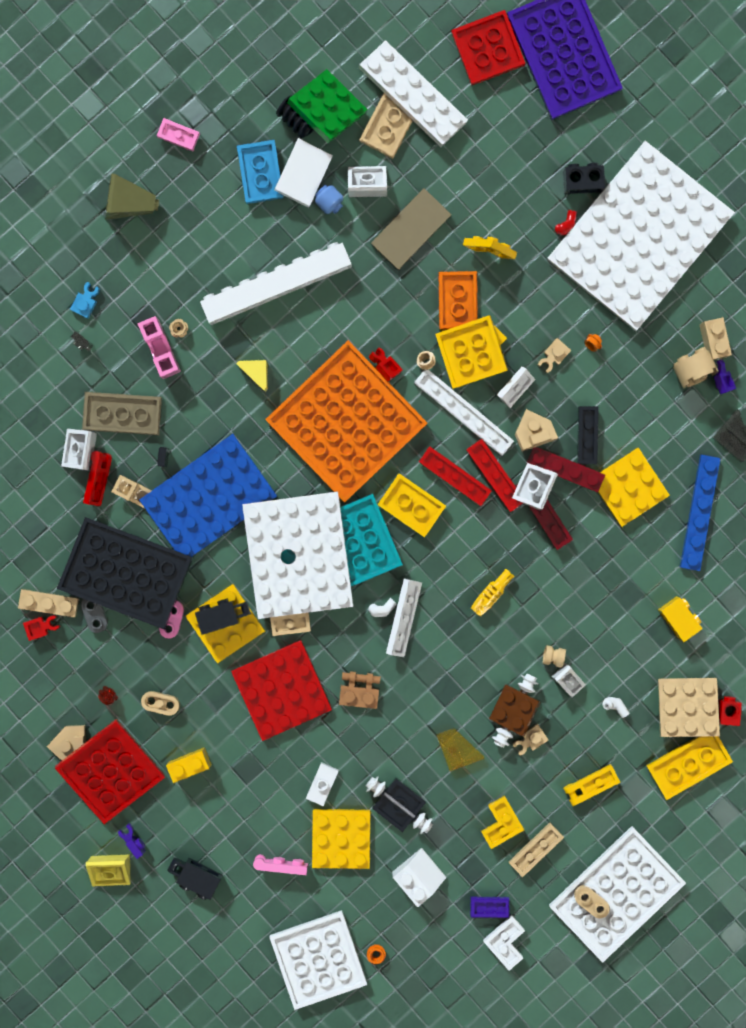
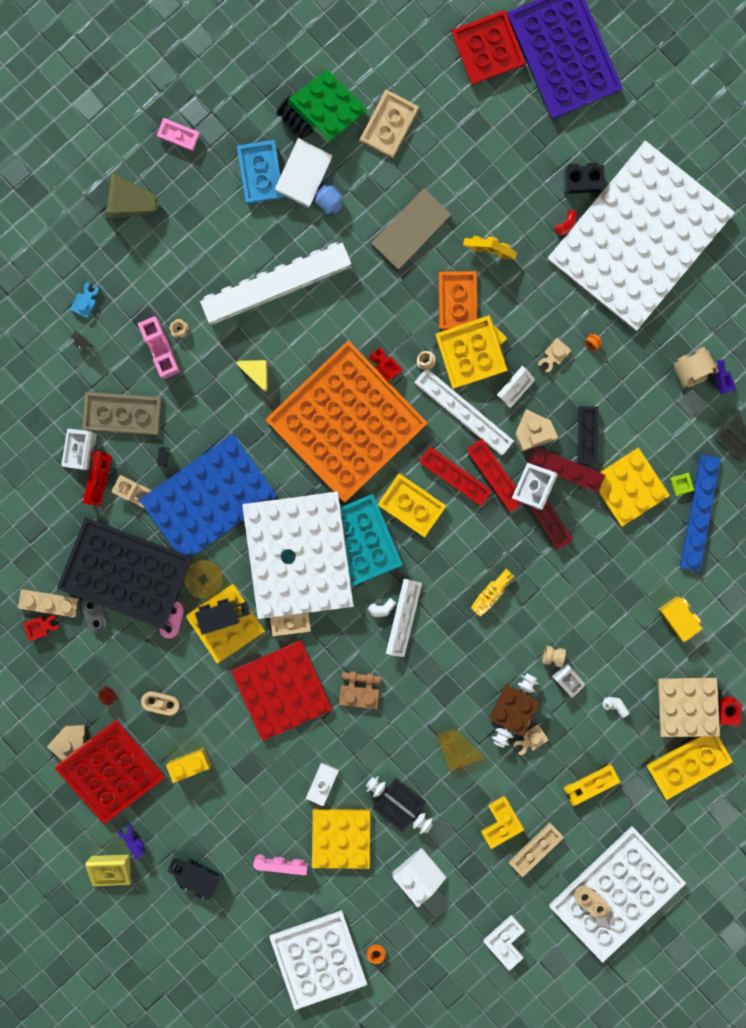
(212, 572): none -> clear yellow plate
(367, 181): white slope -> none
(413, 93): white plate -> none
(489, 907): dark purple plate -> none
(681, 484): none -> lime tile
(715, 338): tan brick -> none

